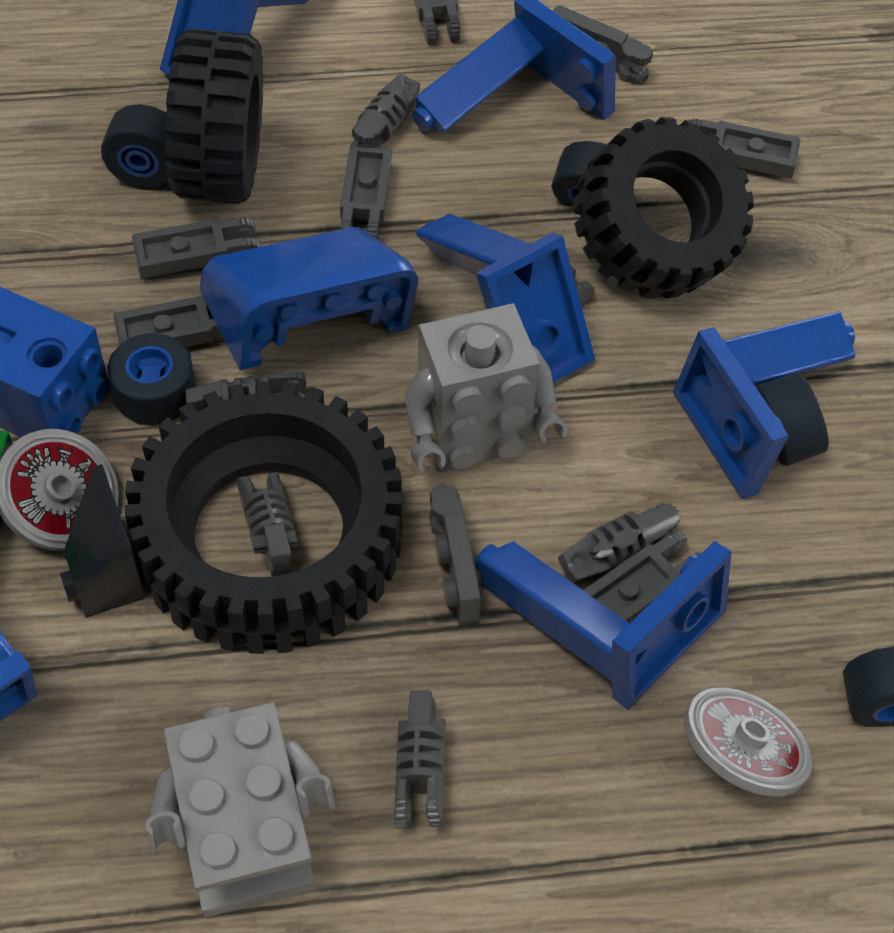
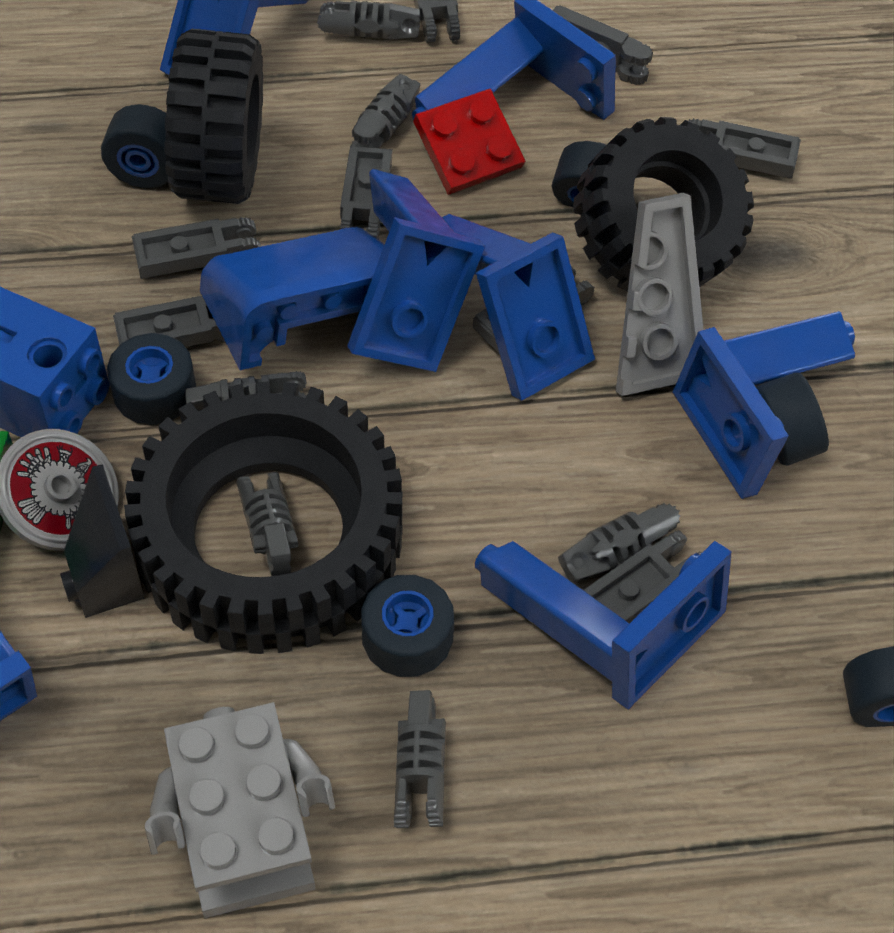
(369, 19): none -> dark grey hinge
(410, 606): none -> black wheel
(416, 280): none -> blue piece
(454, 549): dark grey hinge -> none
(469, 141): none -> red plate
(478, 390): light grey torso -> none
(661, 298): none -> light grey wing
(748, 742): light grey shield -> none

